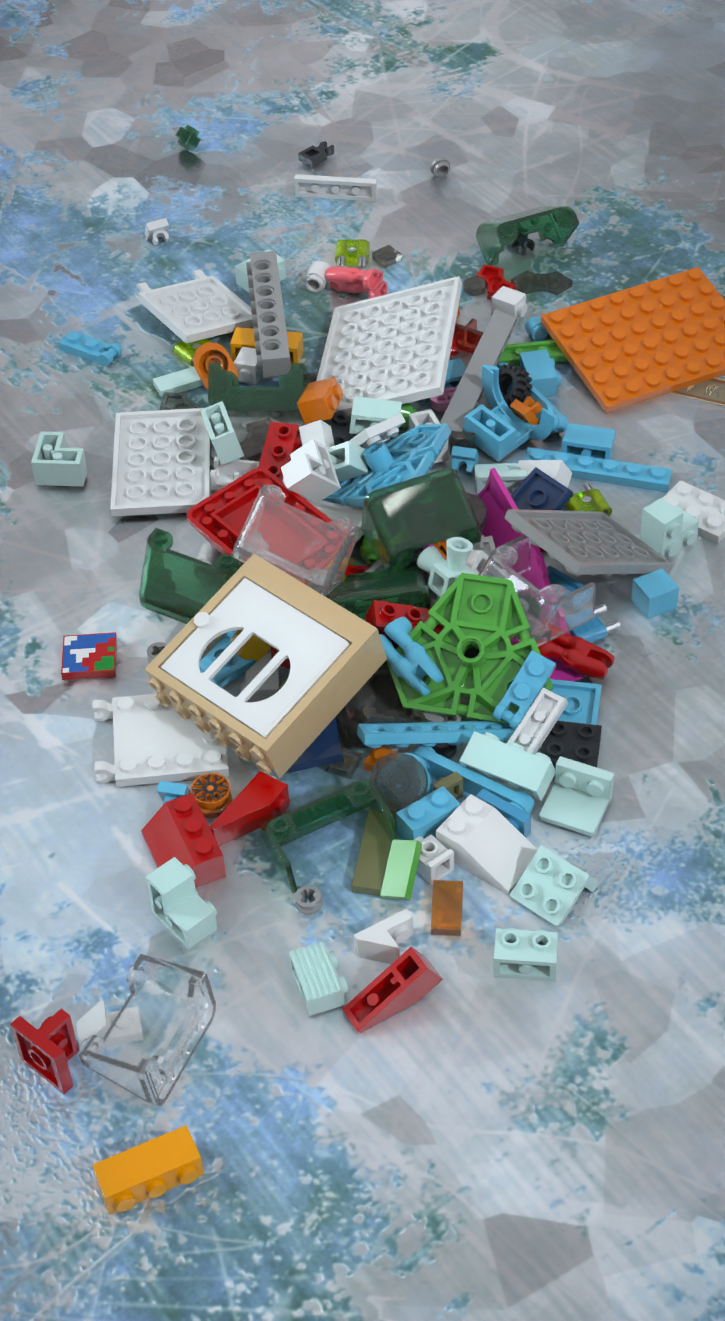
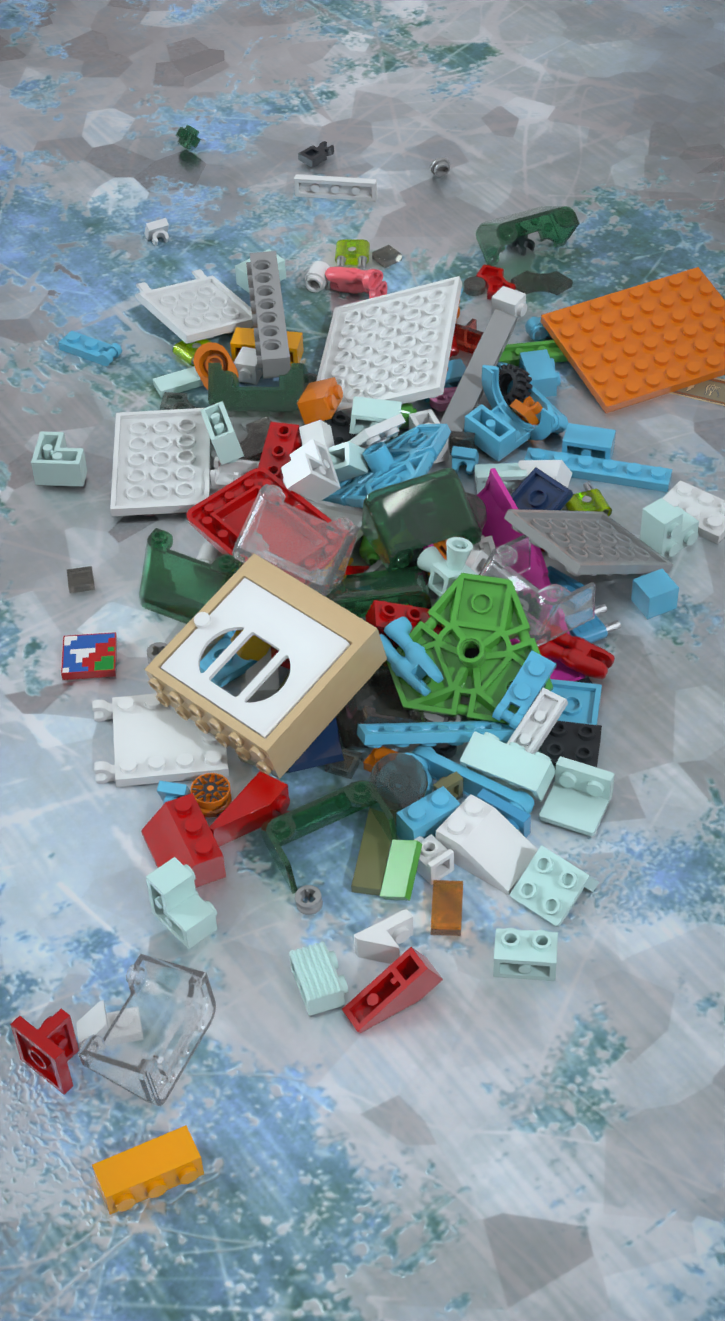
(80, 579): none -> clear smoke tile

